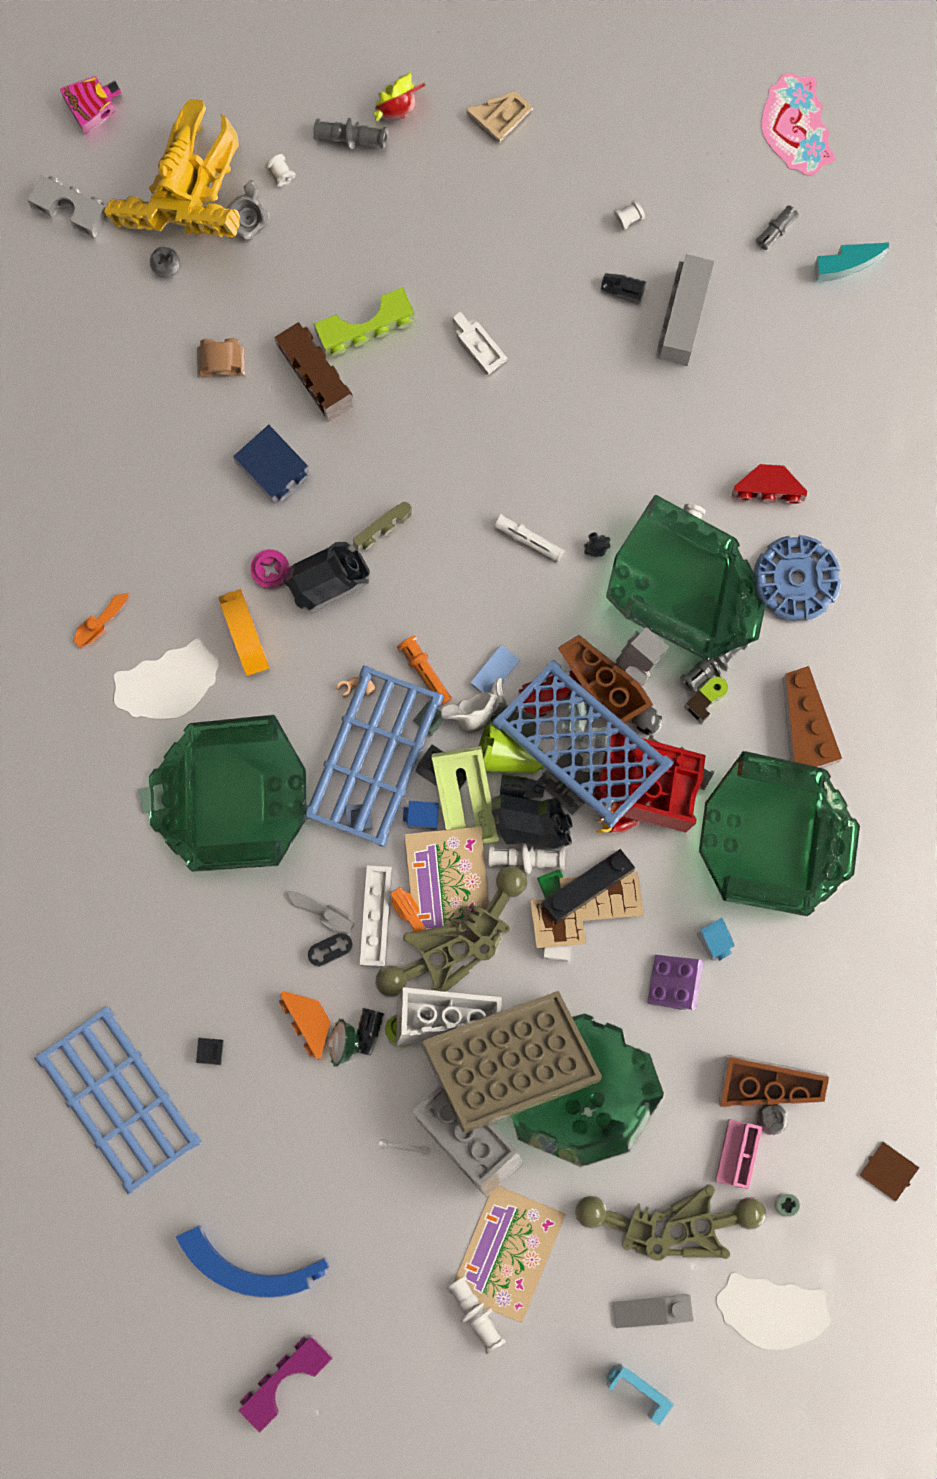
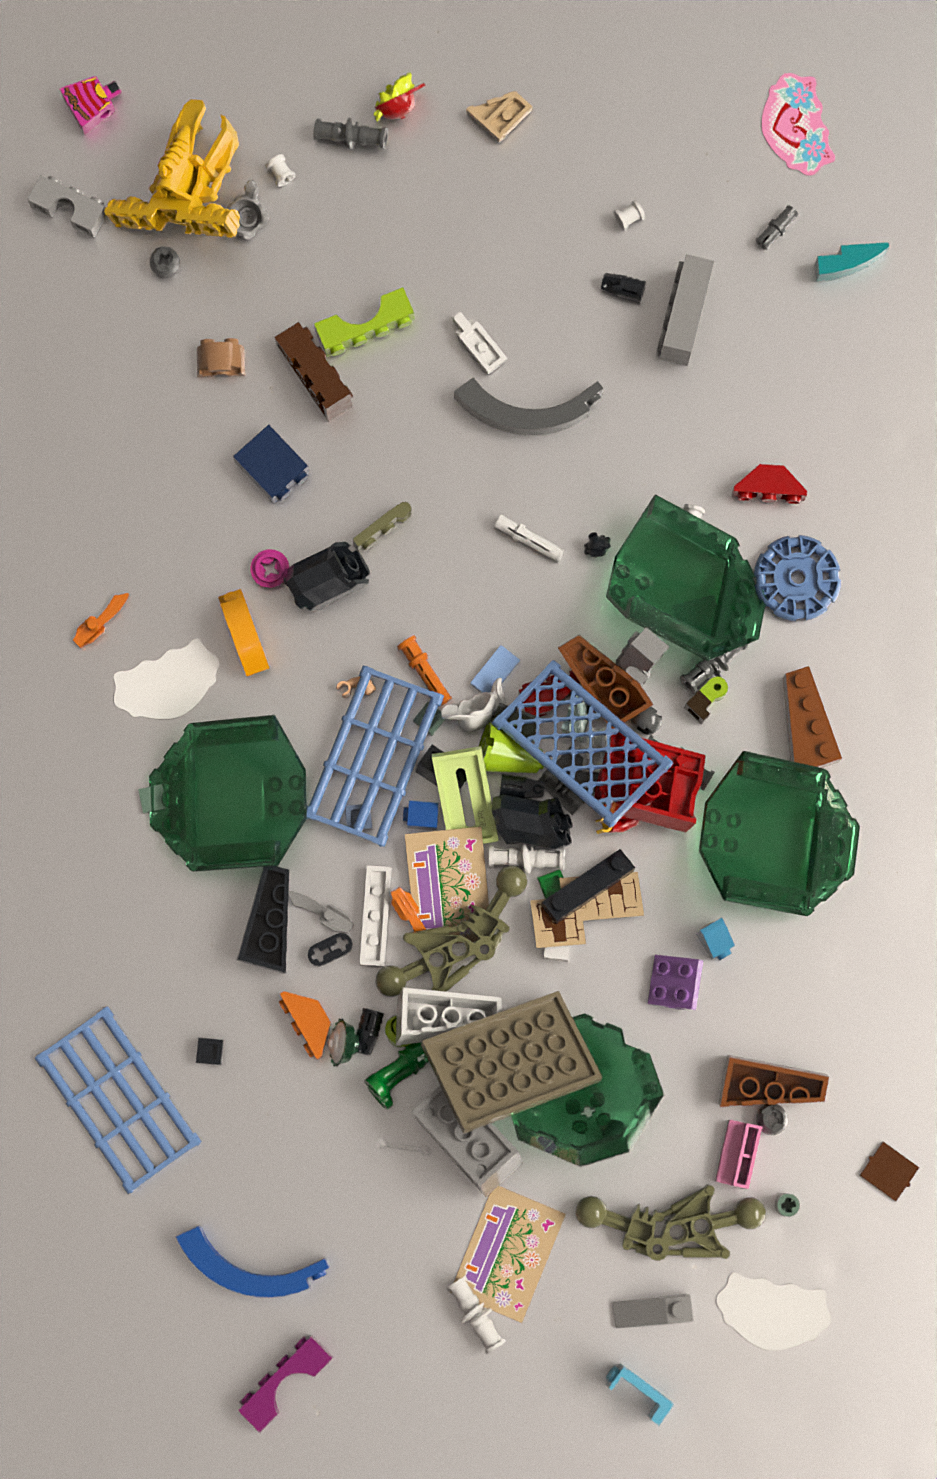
(266, 929): none -> black wedge
(384, 1080): none -> green piece
(526, 421): none -> dark grey arch

